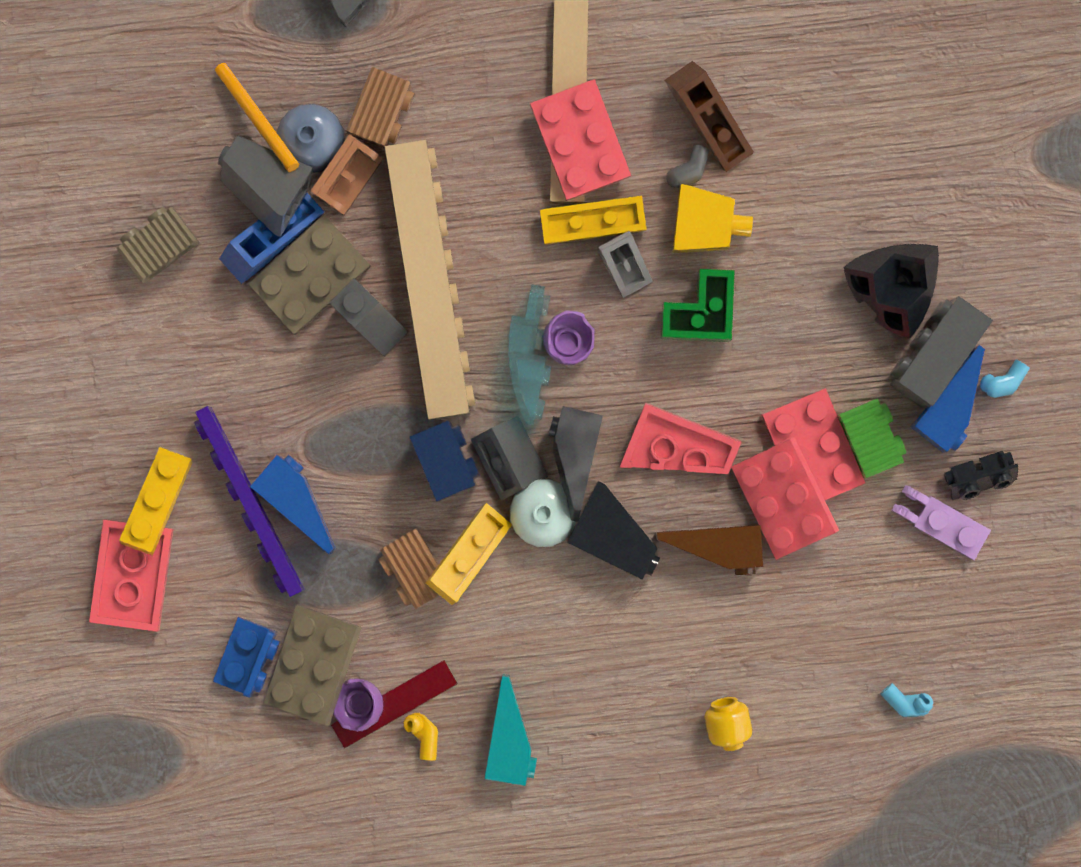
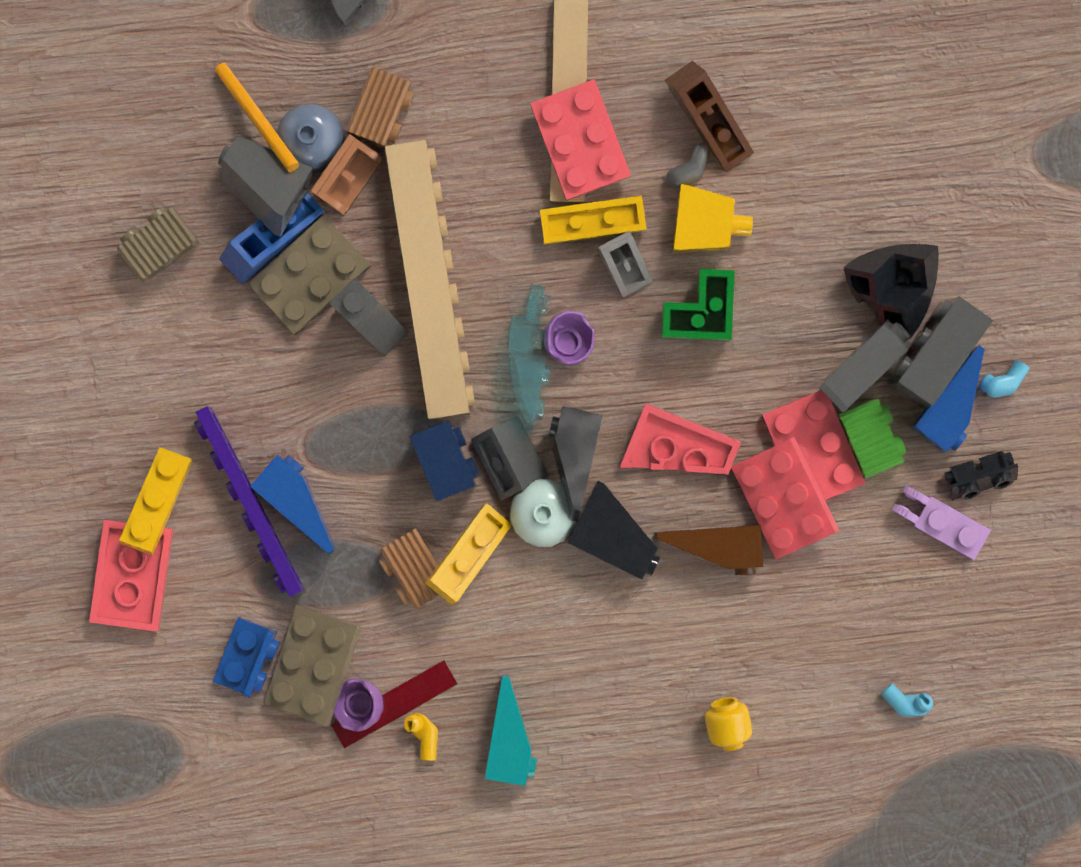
(866, 364): none -> dark grey slope

